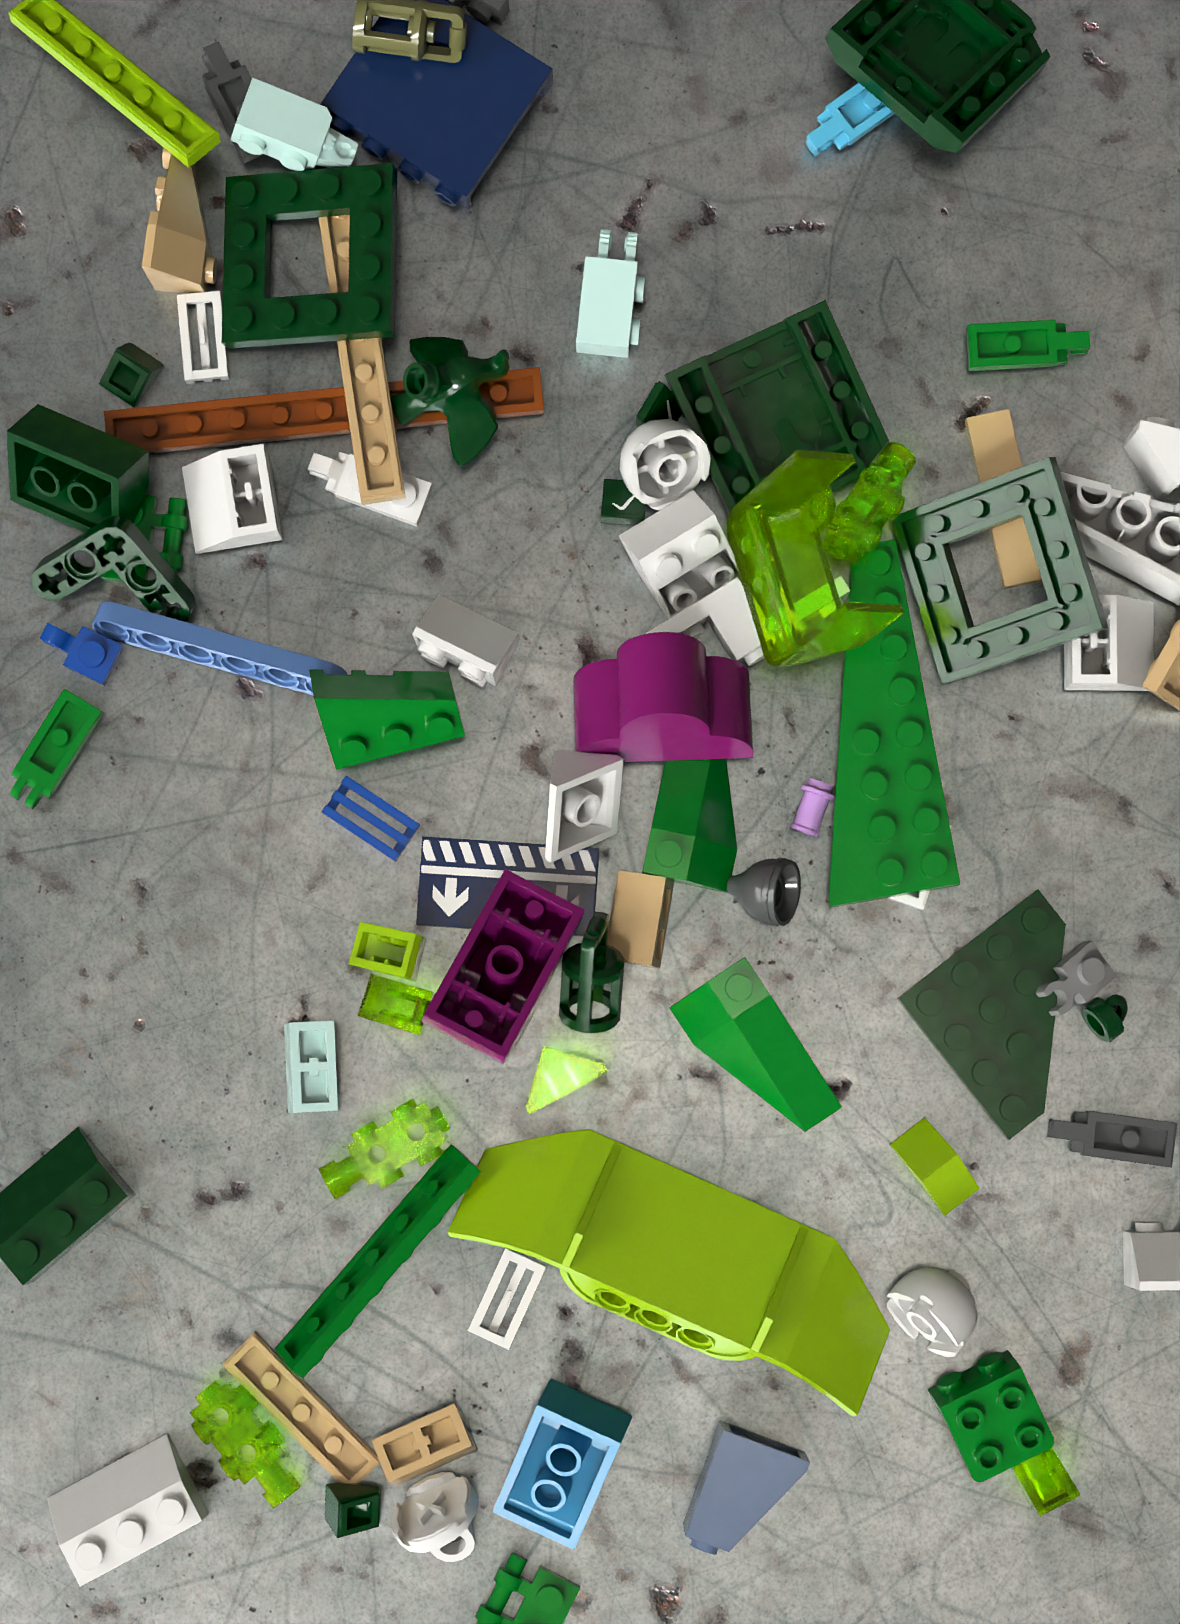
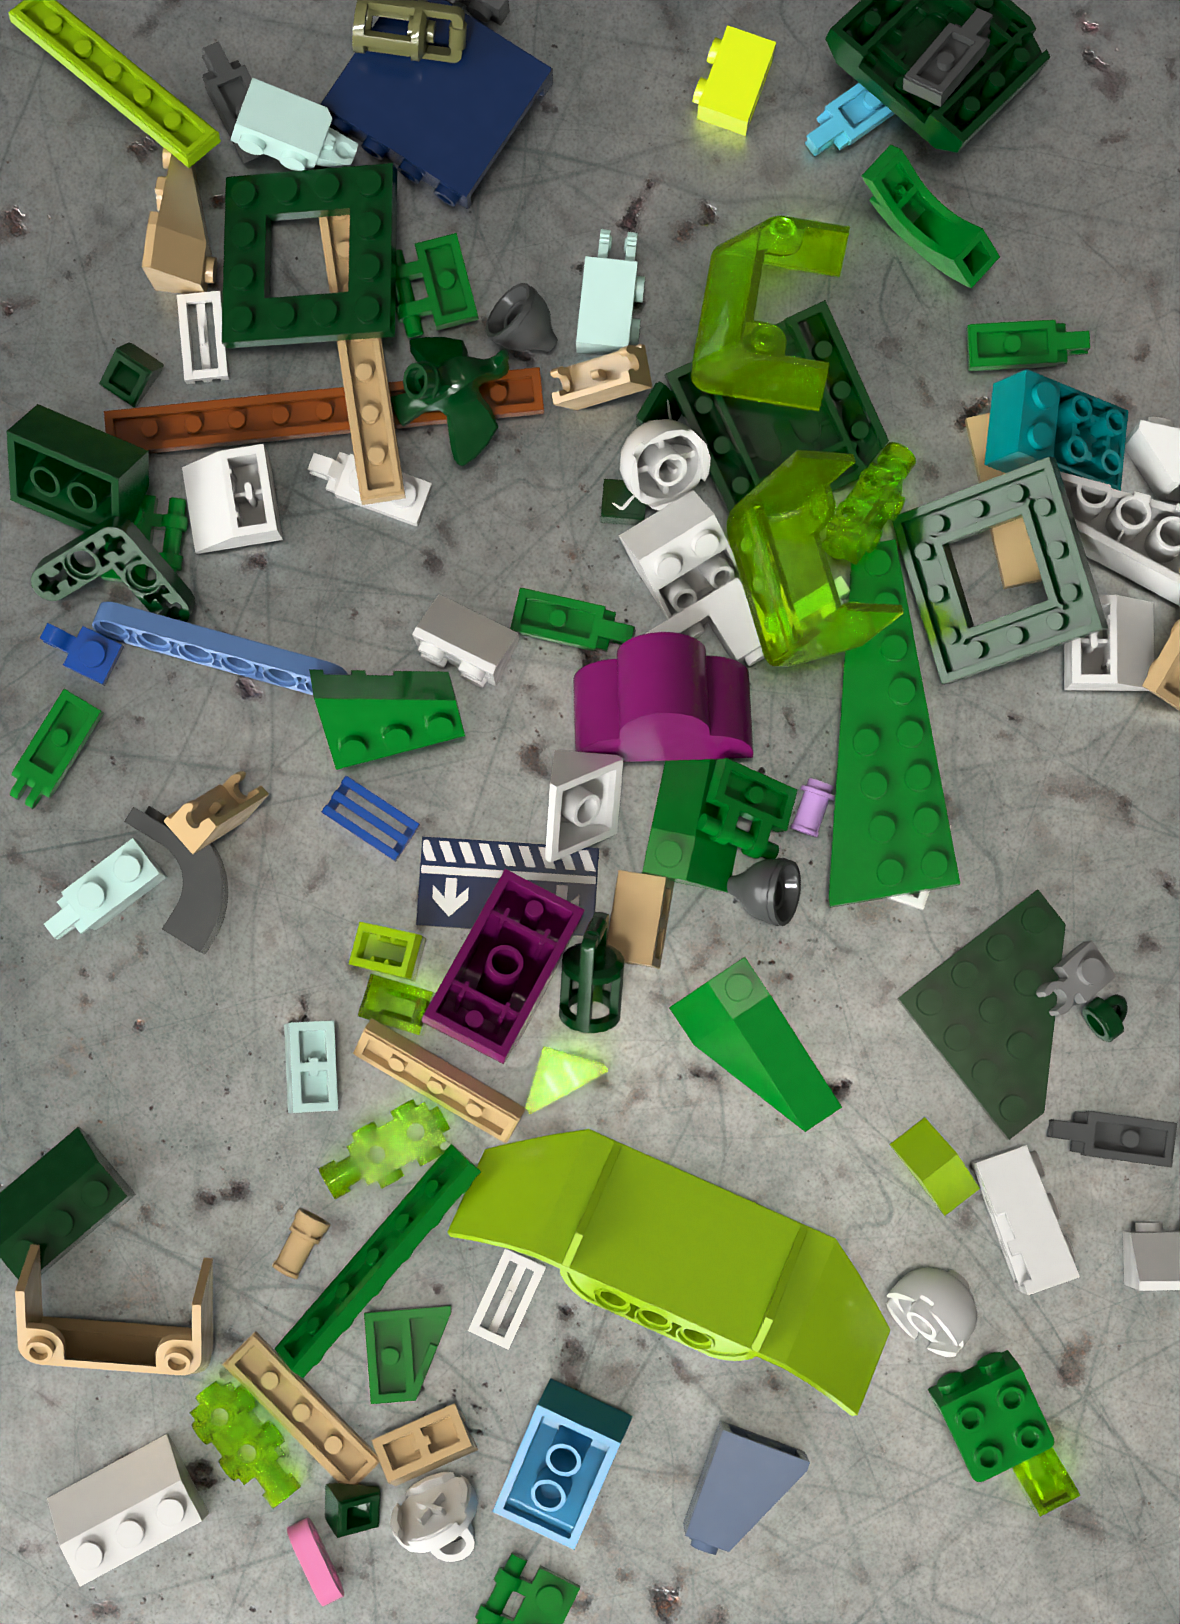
(106, 890): none -> light aqua hinge
(109, 1343): none -> tan windscreen
(205, 884): none -> dark grey arch
(214, 813): none -> tan hinge
(305, 1233): none -> tan pin
(315, 1562): none -> bright pink beam
(401, 1350): none -> green wing
(438, 1080): none -> tan tile
(446, 285): none -> green plate
(521, 321): none -> dark grey helmet
(568, 621): none -> green hinge
(603, 378): none -> tan hinge
(735, 80): none -> neon yellow brick
(746, 355): none -> clear neon green windscreen
(753, 797): none -> green plate
(925, 223): none -> green arch
(949, 59): none -> dark grey hinge
(1025, 1219): none -> white wedge
(1045, 419): none -> teal slope

